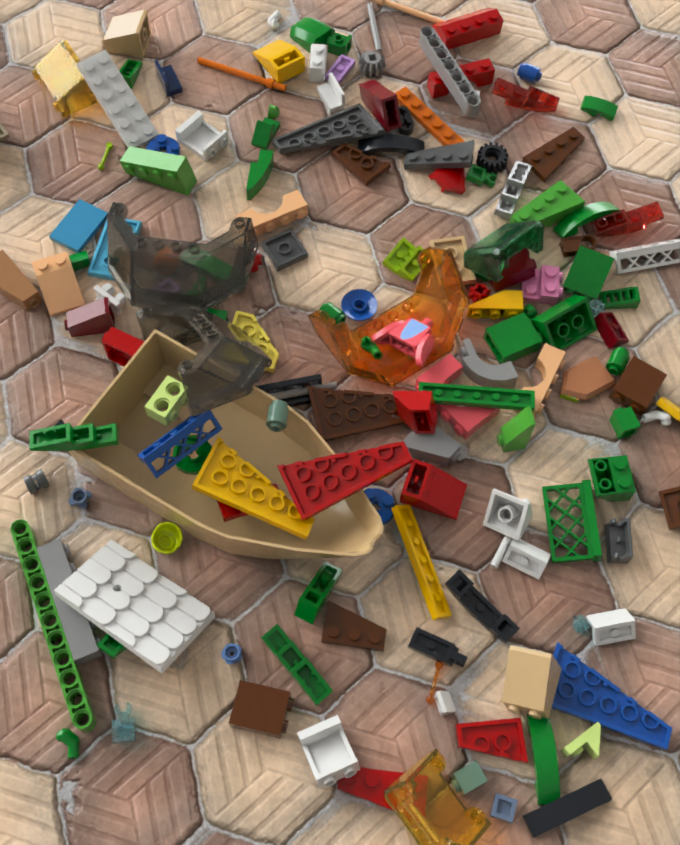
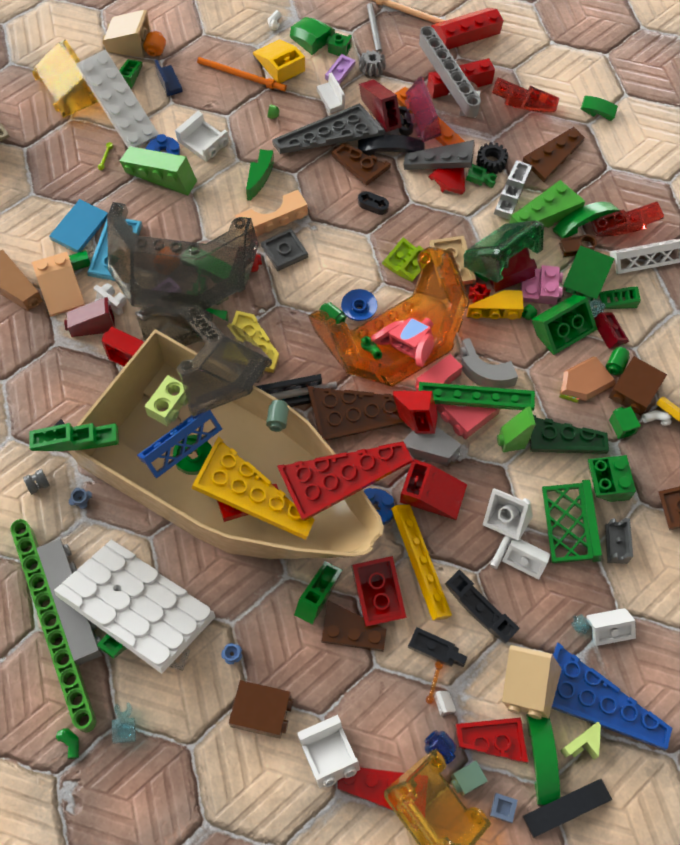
(154, 43): none -> orange head
(166, 538): neon yellow hair -> none
(264, 133): green slope -> none
(296, 664): green slope -> none
(317, 63): white brick -> none
(373, 203): none -> black beam
(378, 591): none -> red slope
(422, 111): none -> clear pink slope
(443, 743): none -> clear blue head
(513, 338): green brick -> none
(529, 73): blue brick -> none
(547, 363): light nougat arch -> none
(565, 438): none -> dark green wing

